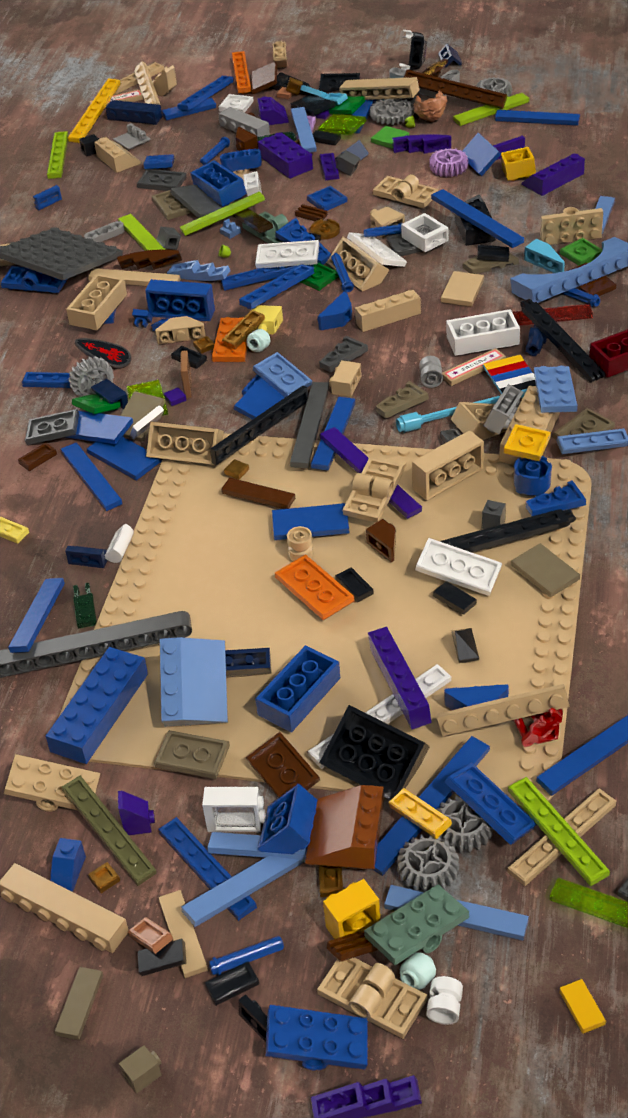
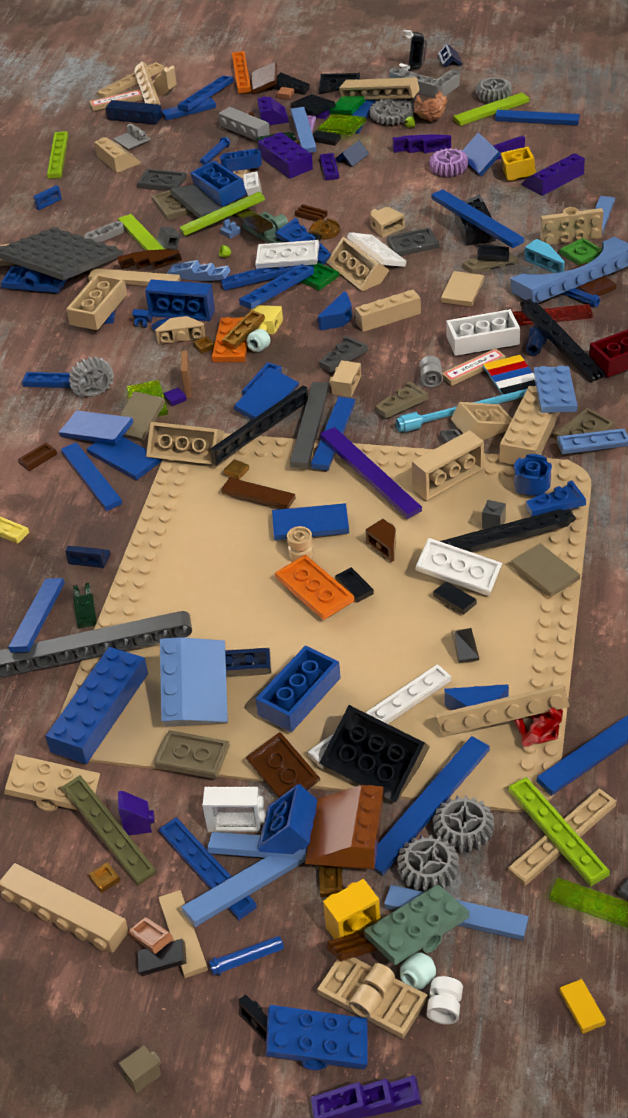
(52, 427): dark grey tile -> none
(67, 863): blue slope -> none
(79, 1003): dark tan tile -> none
(87, 144): black brick -> none
(94, 110): yellow tile -> none
(94, 404): green tile -> none
(110, 392): dark blue panel -> none
(113, 353): shield -> none
(119, 544): white brick -> none
(144, 423): white tile -> none
(159, 161): blue tile -> none
(195, 359): black tile -> none
(232, 983): black tile -> none
(237, 102): white tile -> none
(245, 140): reddish brown slope -> none
(279, 54): tan slope -> none
(281, 374): medium blue tile -> none
(294, 86): pearl gold tile -> none
(313, 91): medium azure tile -> none
(327, 198): blue tile -> none
(338, 98): medium azure tile -> none
(347, 162): dark grey brick -> none
(347, 285): blue axle -> none
(373, 489): tan plate -> none
(380, 231): blue axle -> none
(385, 136): bright green tile -> none
(399, 678): dark purple brick -> none
(405, 191): tan plate -> none
(420, 813): yellow tile -> none
(425, 232): white window -> none
(435, 68): shield -> none
(458, 89): reddish brown plate -> none
(490, 803): blue tile -> none
(504, 410): light grey brick -> none
(527, 442): yellow plate -> none

